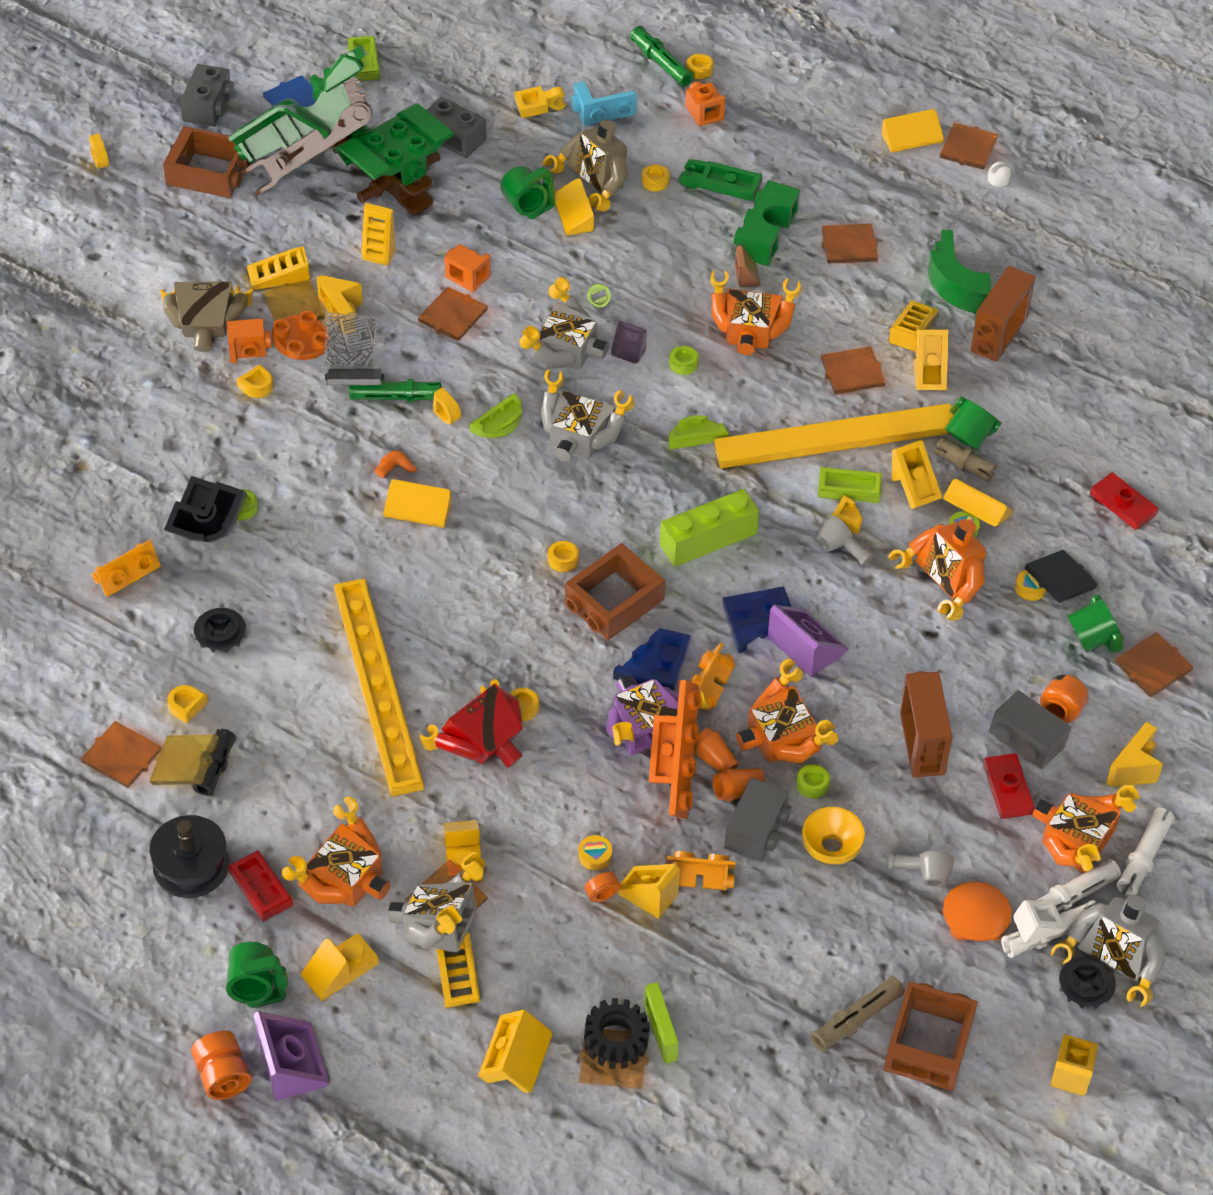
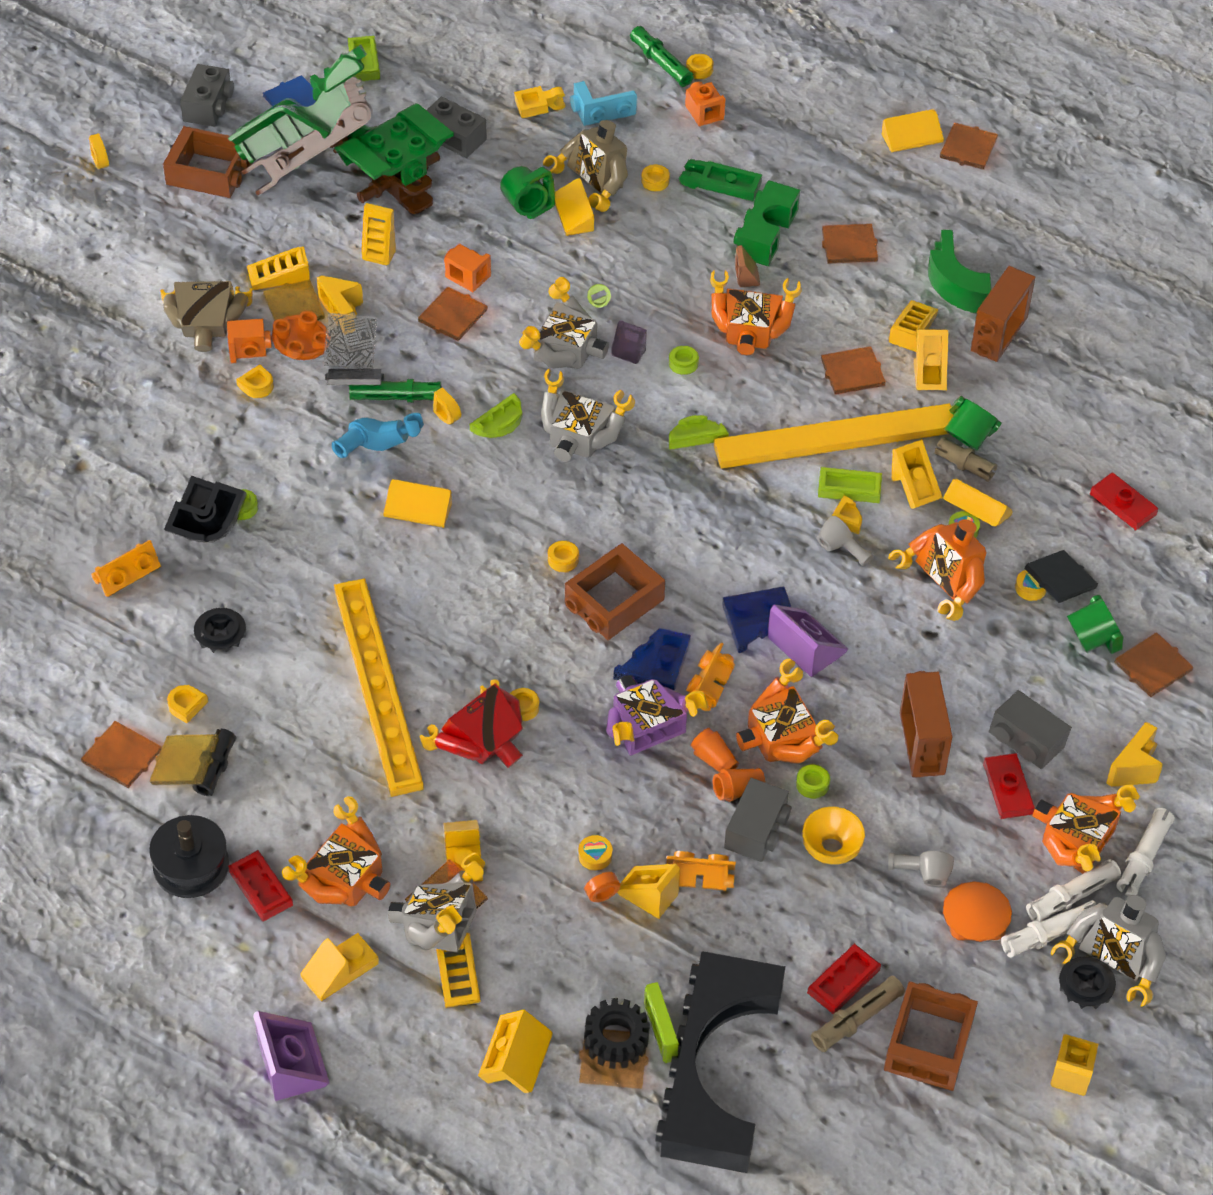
(221, 1065): orange wheel -> none
(252, 973): green piece -> none
(377, 434): none -> dark azure arm
(392, 459): orange animal -> none
(674, 748): orange bracket -> none
(694, 1124): none -> black arch
(709, 527): lime brick -> none
(844, 979): none -> red plate
(999, 174): white hinge -> none
(1038, 920): white slope -> none
(1065, 697): orange head -> none

